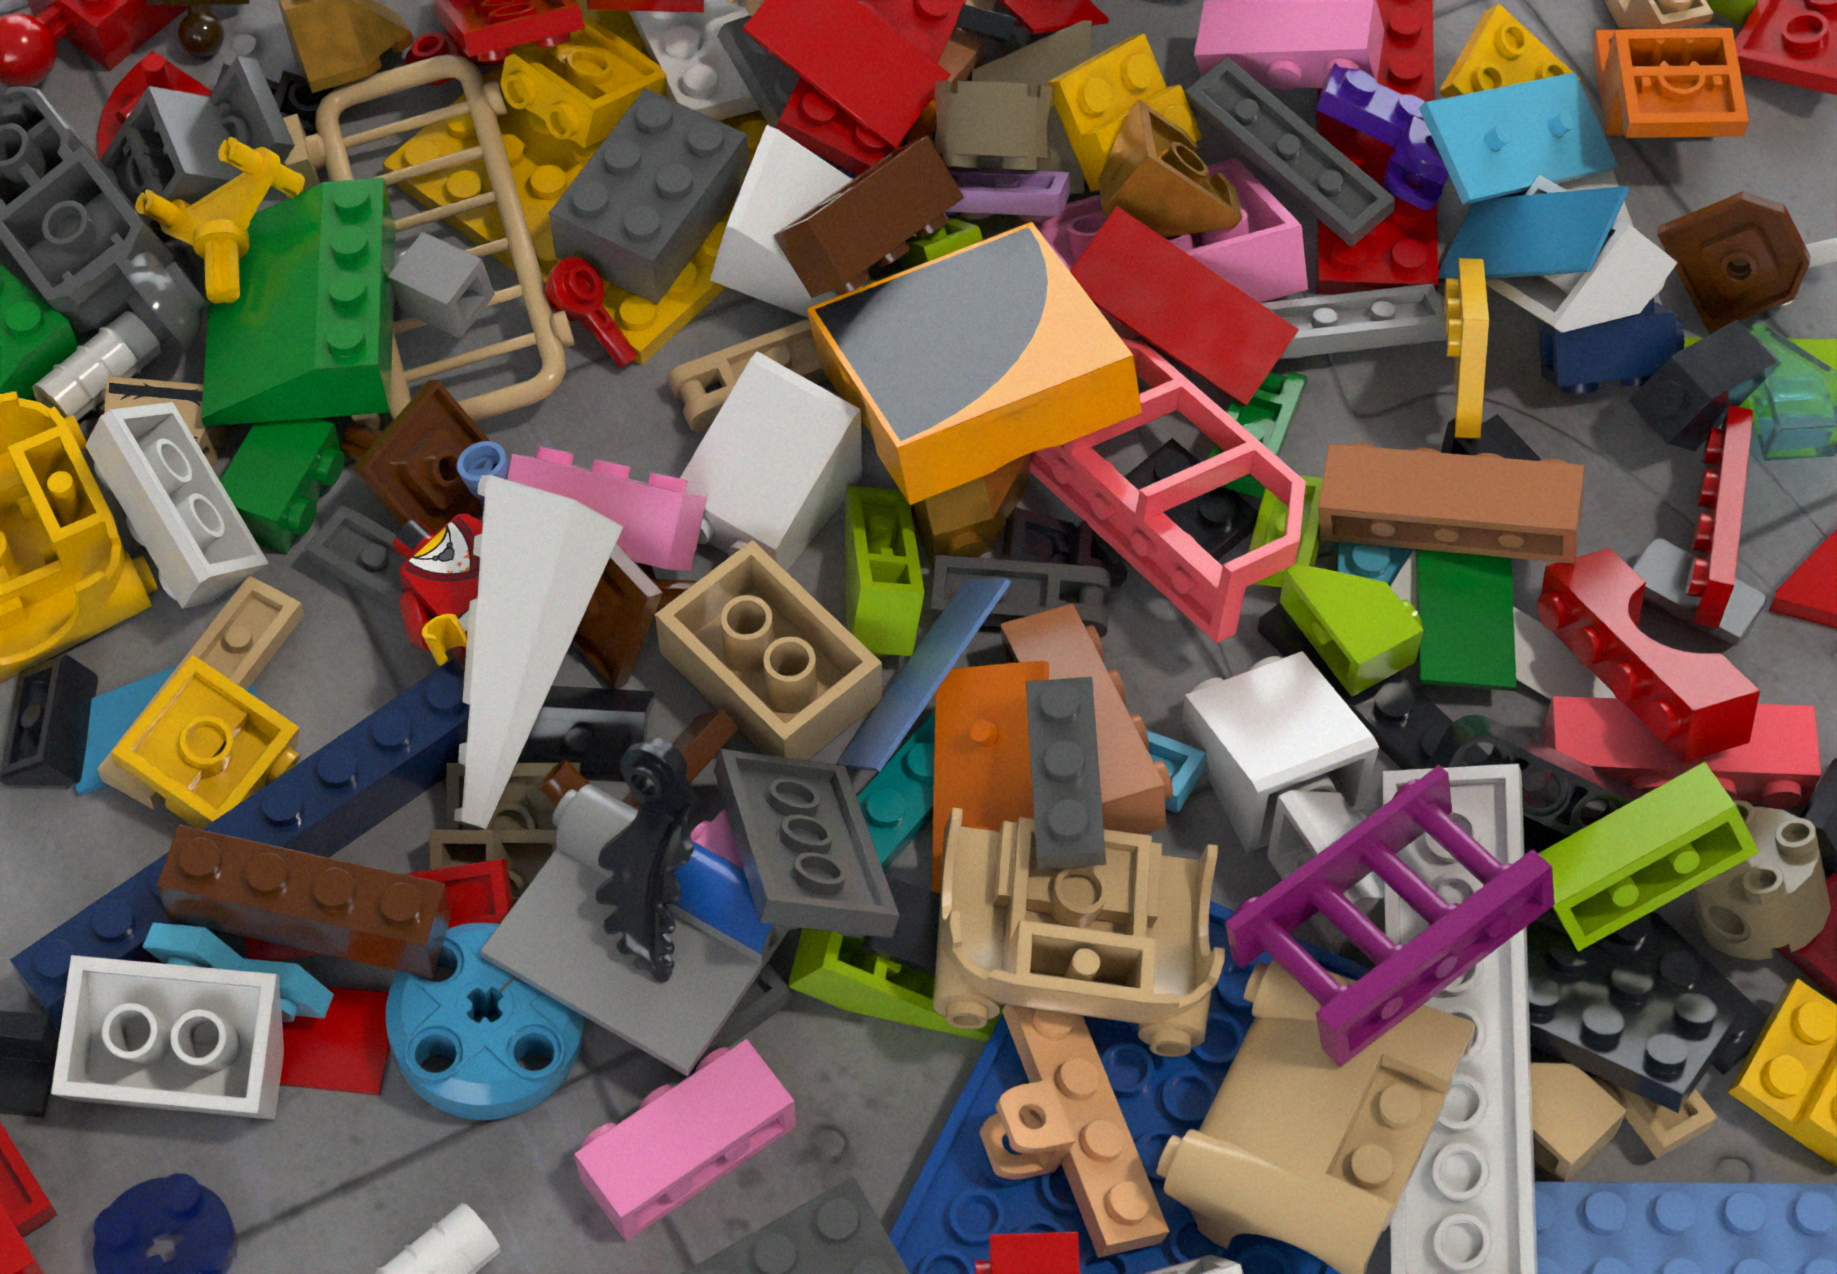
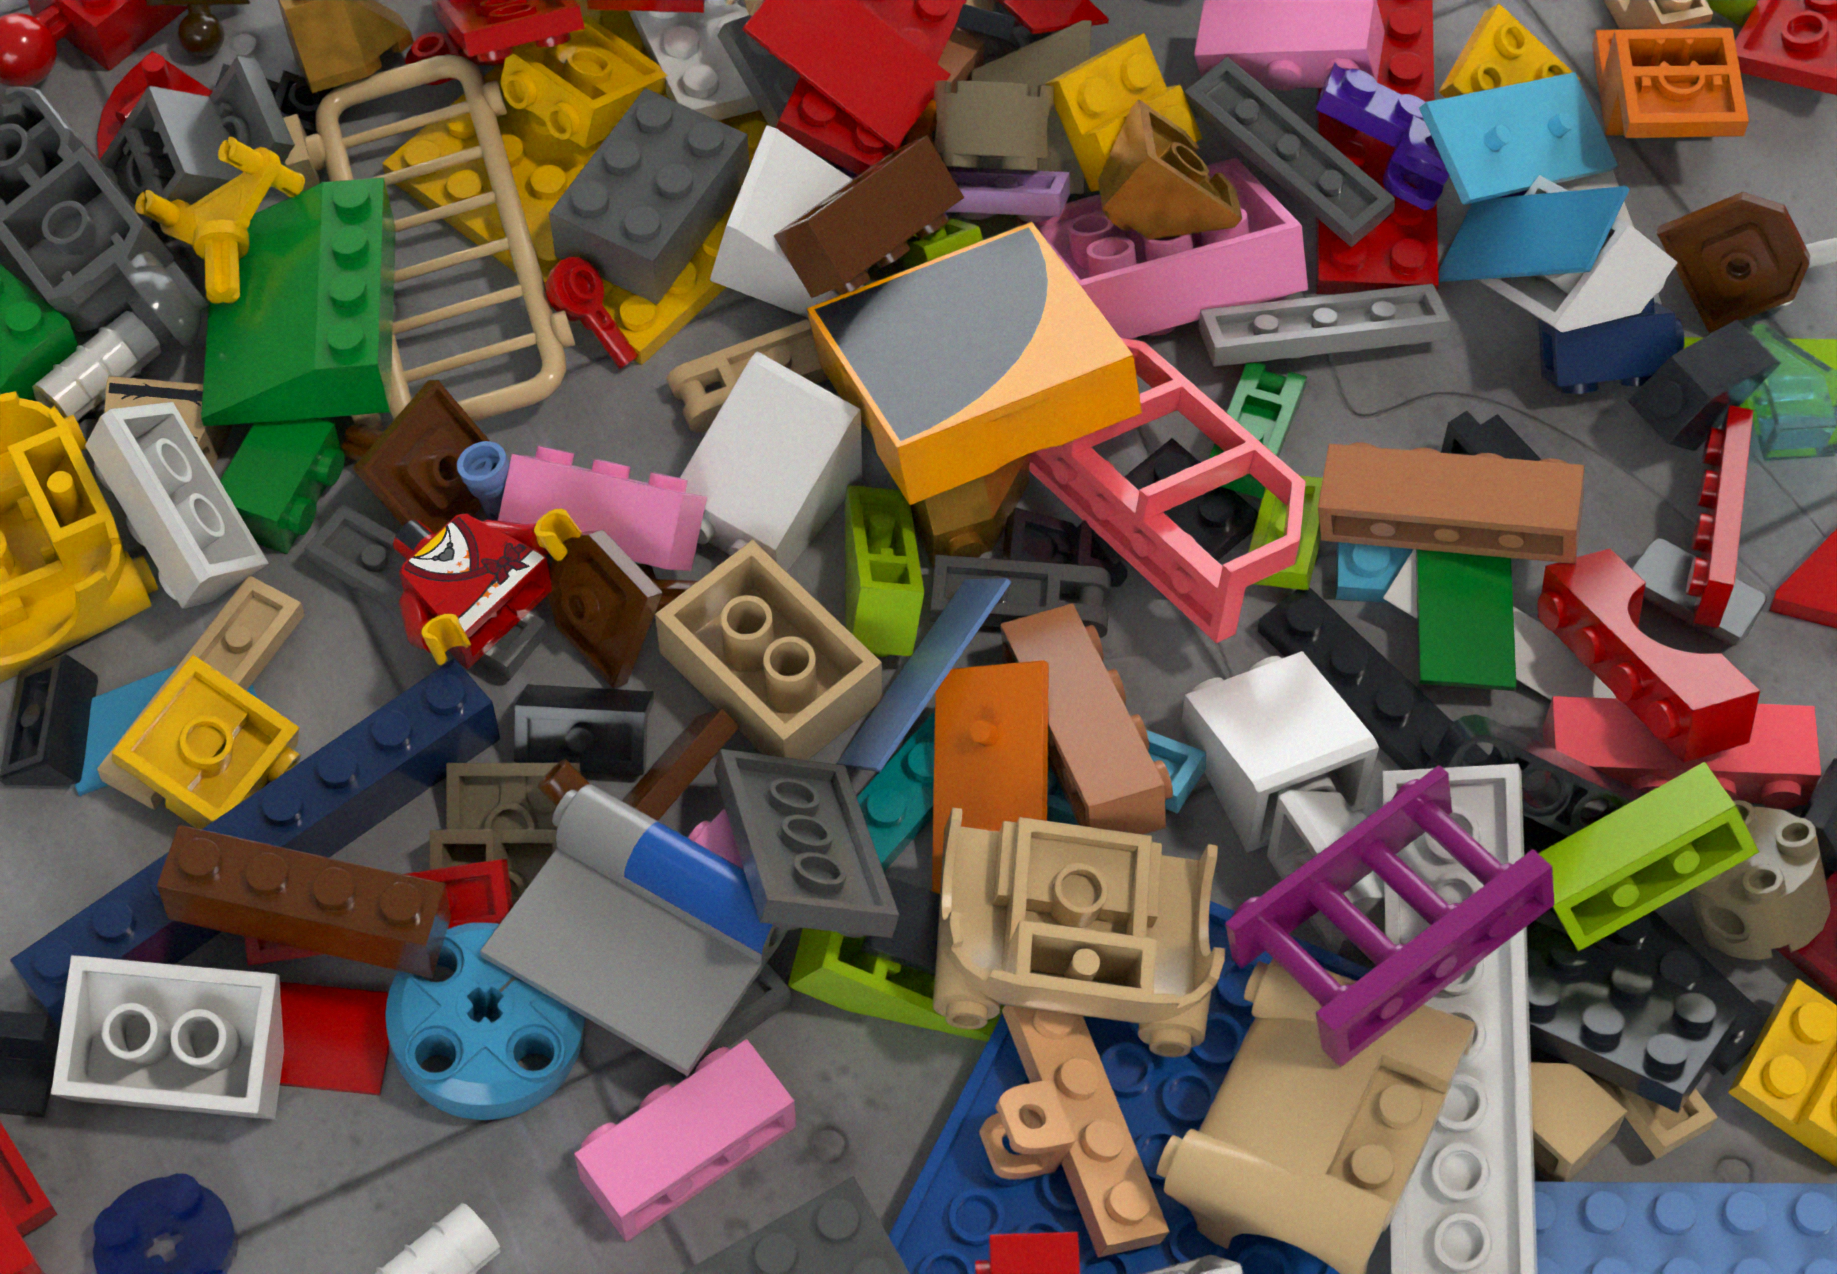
(201, 948): medium azure plate -> none
(441, 284): light grey brick -> none
(534, 585): white wedge -> none
(648, 854): black plant -> none
(1065, 773): dark grey plate -> none
(1182, 306): red piece -> none
(1352, 624): lime slope -> none
(1467, 341): yellow wing -> none

